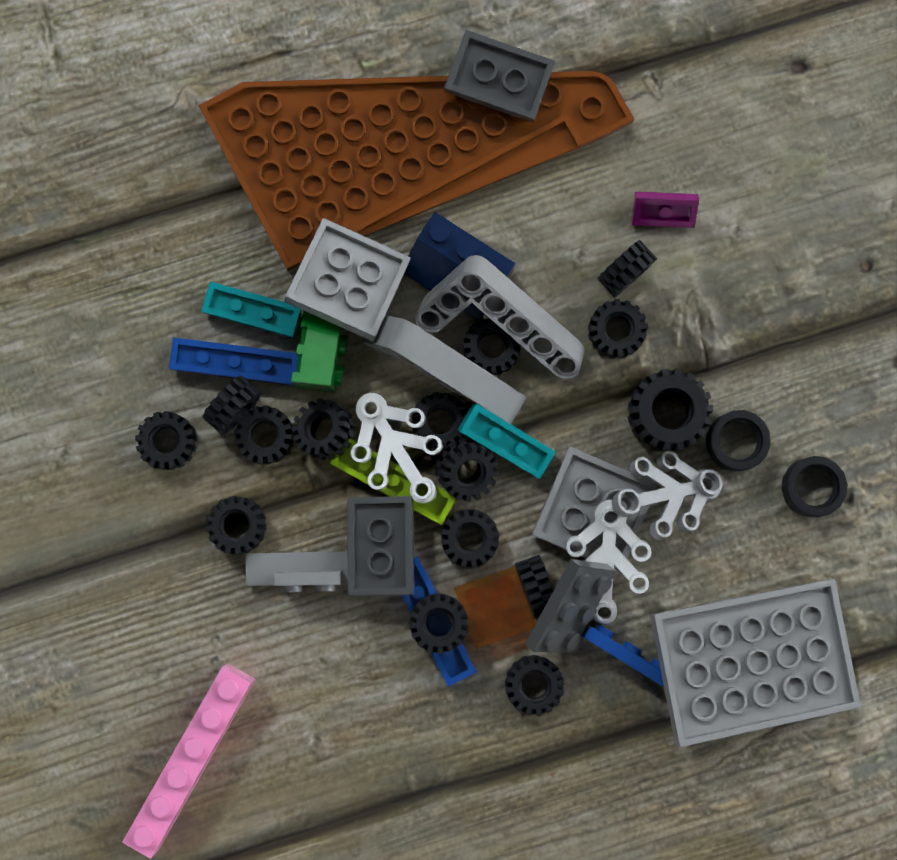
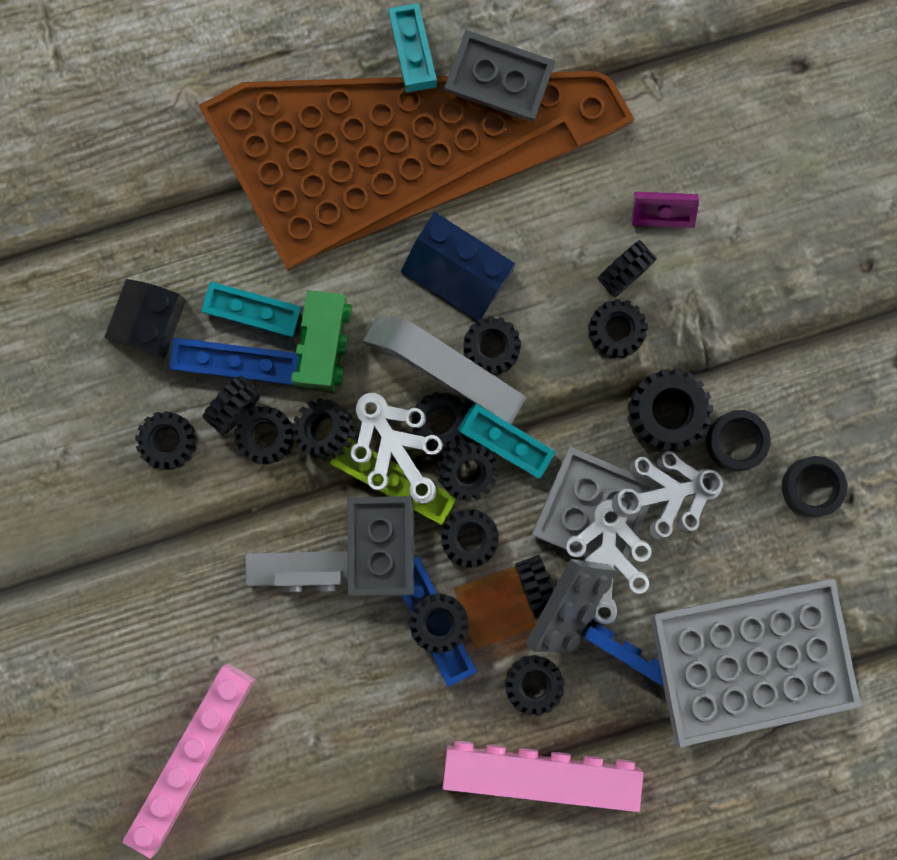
(145, 317): none -> black slope
(217, 519): black tyre -> none
(347, 279): light grey plate -> none
(412, 47): none -> teal plate
(543, 777): none -> bright pink brick
(558, 352): light grey beam -> none

